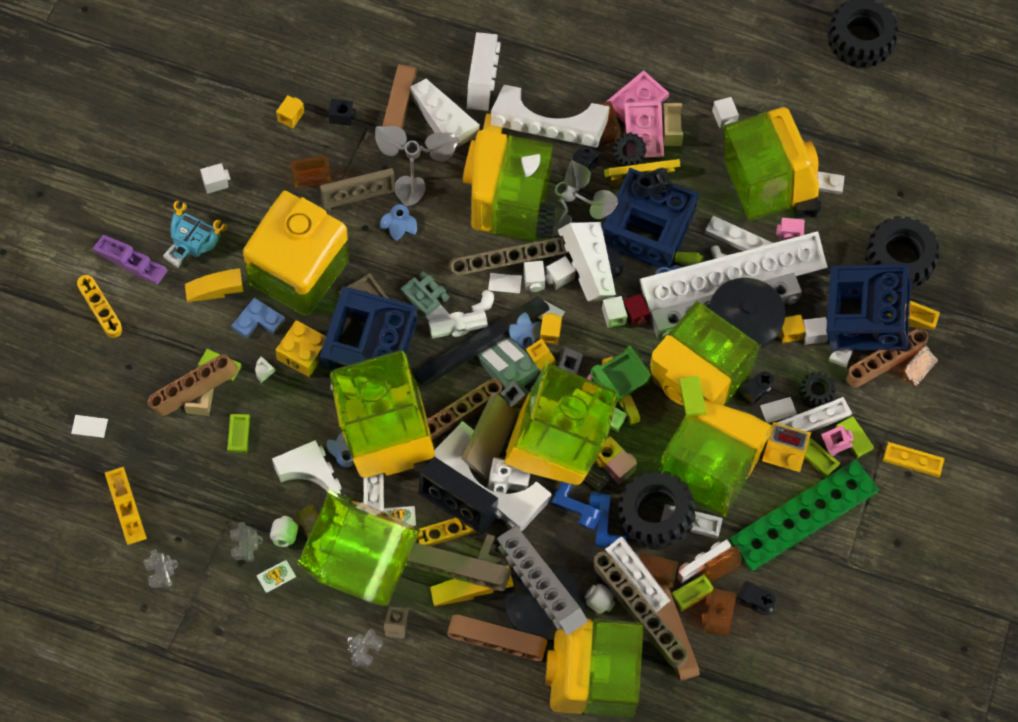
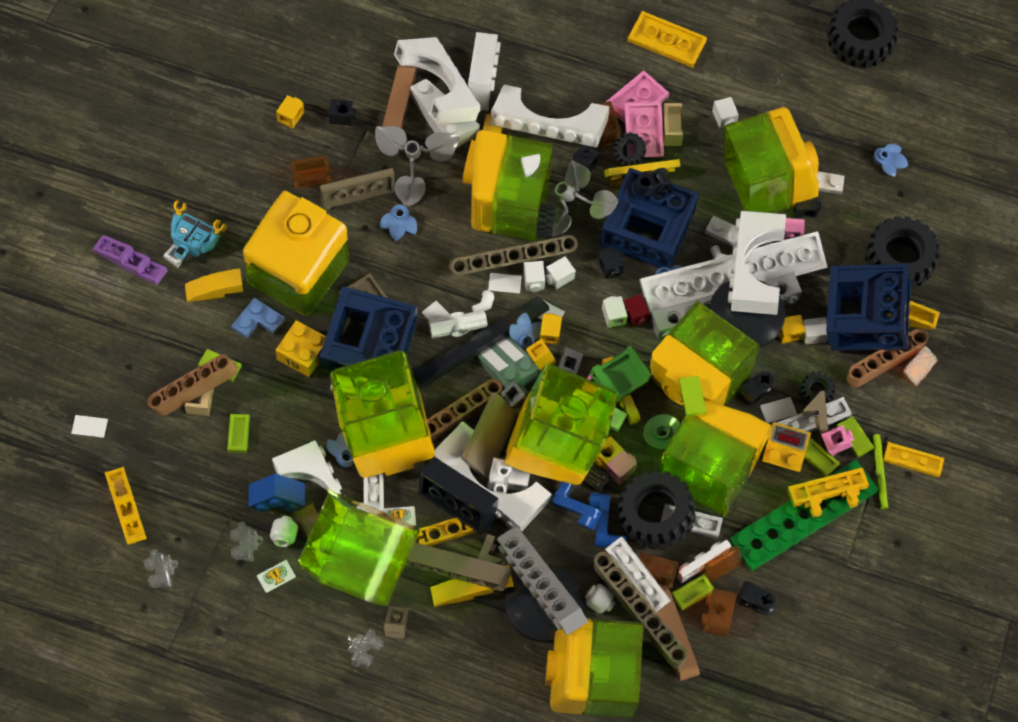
(101, 305): yellow beam -> none
(215, 178): white brick -> none
(263, 369): white tile -> none
(276, 492): none -> blue brick
(421, 297): sand green plate -> none
(430, 55): none -> white arch
(497, 638): medium nougat beam -> none
(589, 258): white wedge -> none
(656, 427): none -> sand green dish
(667, 39): none -> yellow tile
(688, 258): lime cone -> none
(748, 292): none -> white arch
(813, 492): none -> yellow hinge
(818, 407): none -> dark tan slope
(841, 357): white tile -> none
(880, 471): none -> lime bar
(890, 159): none -> medium blue plate

